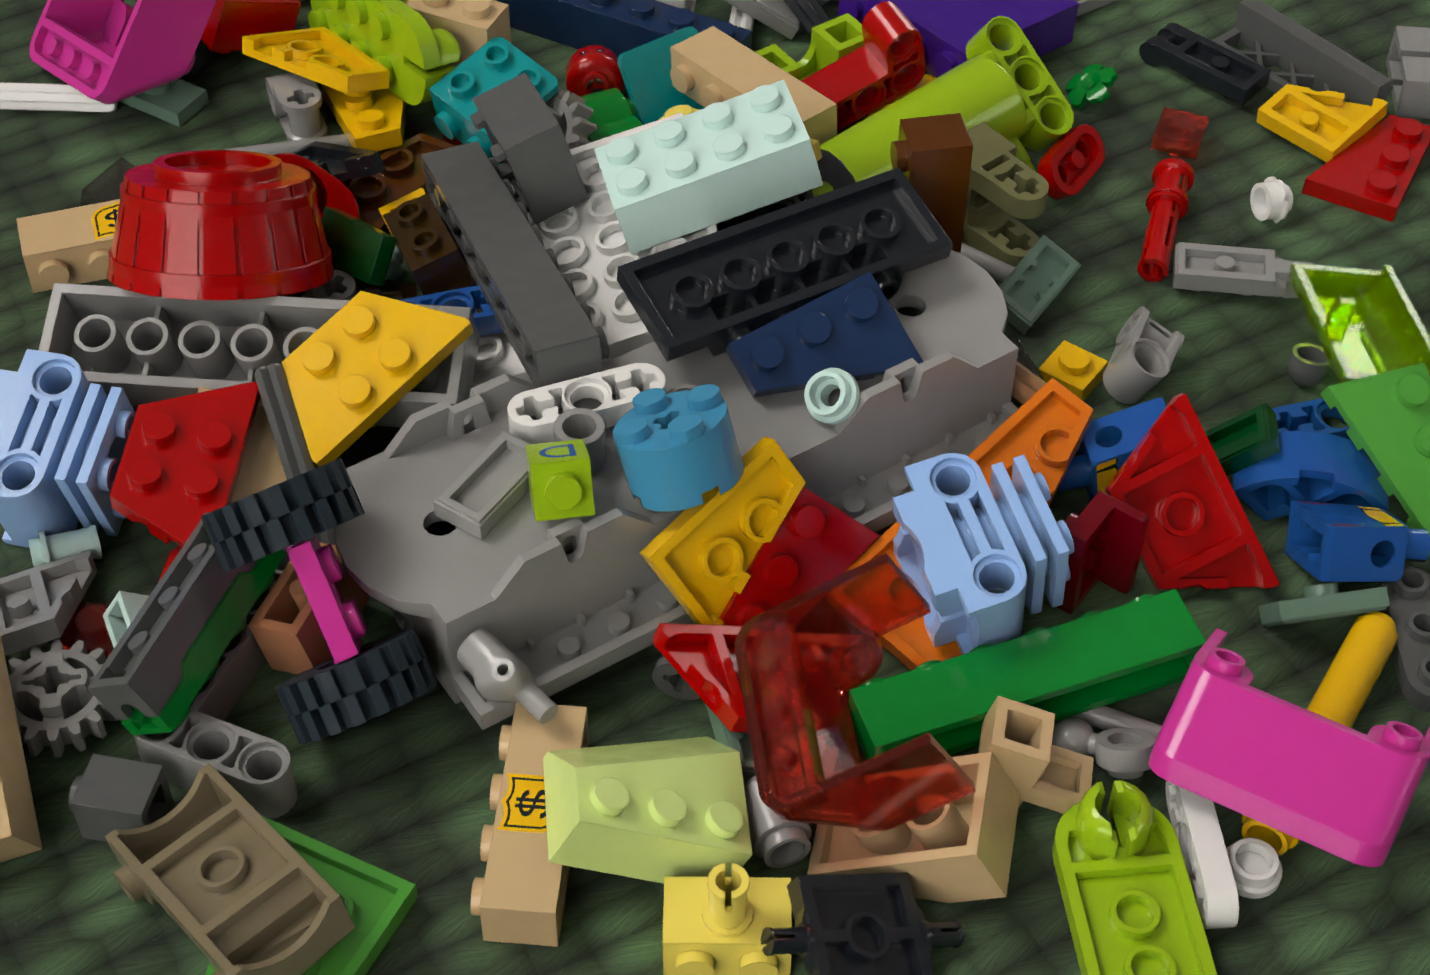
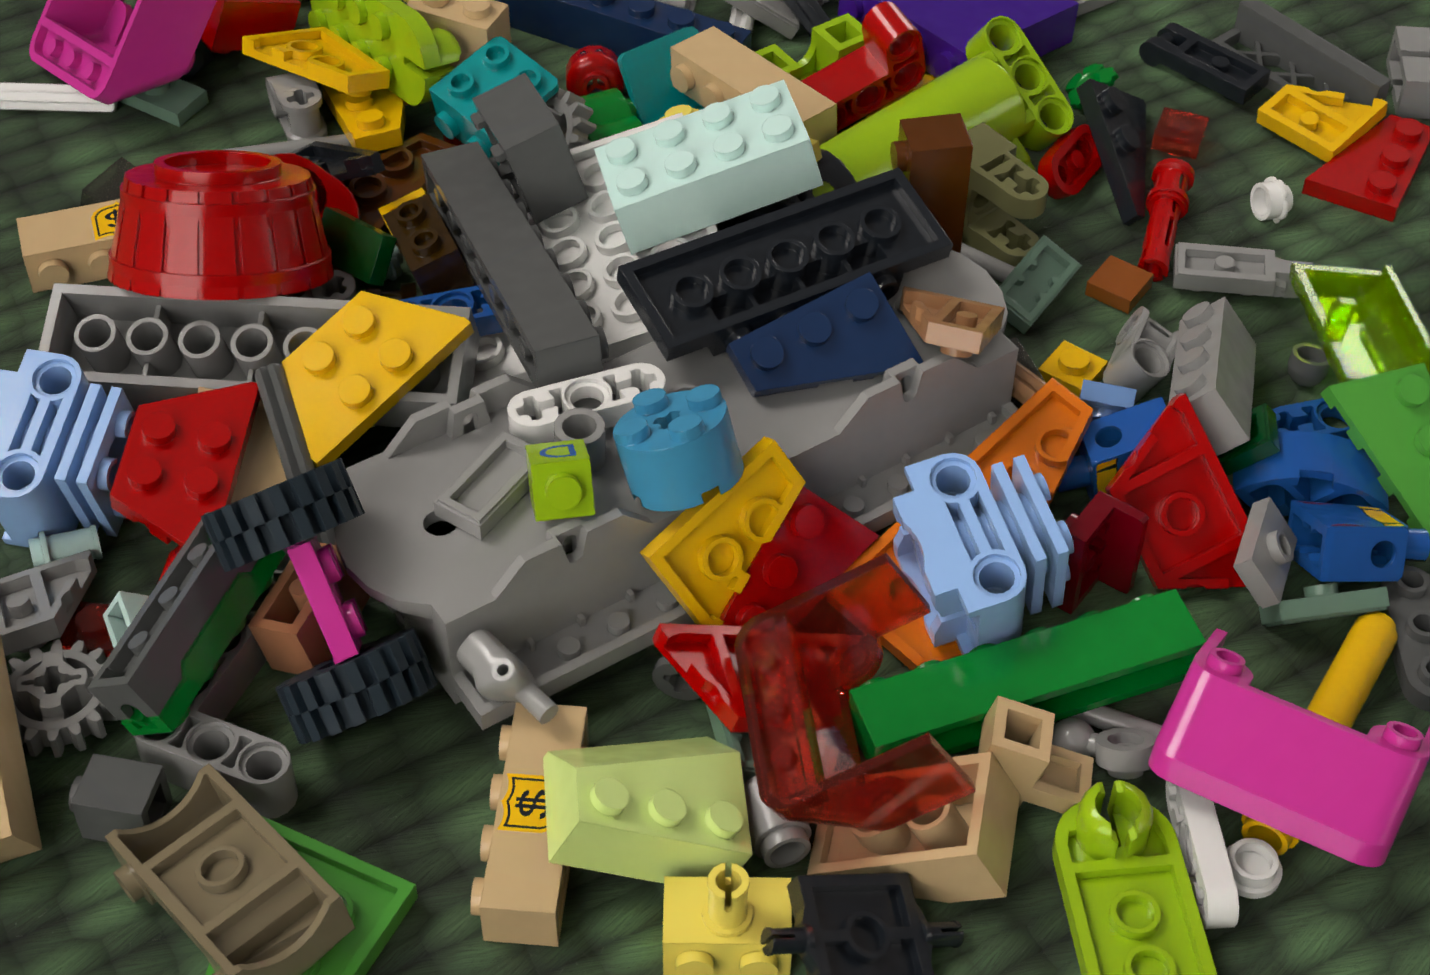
(818, 392): light aqua plate -> none
(950, 321): none -> medium nougat wing
(1106, 397): none -> medium blue plate
(1119, 284): none -> dark orange tile
(1120, 138): none -> black wing
(1216, 372): none -> light grey brick
(1265, 553): none -> light grey plate

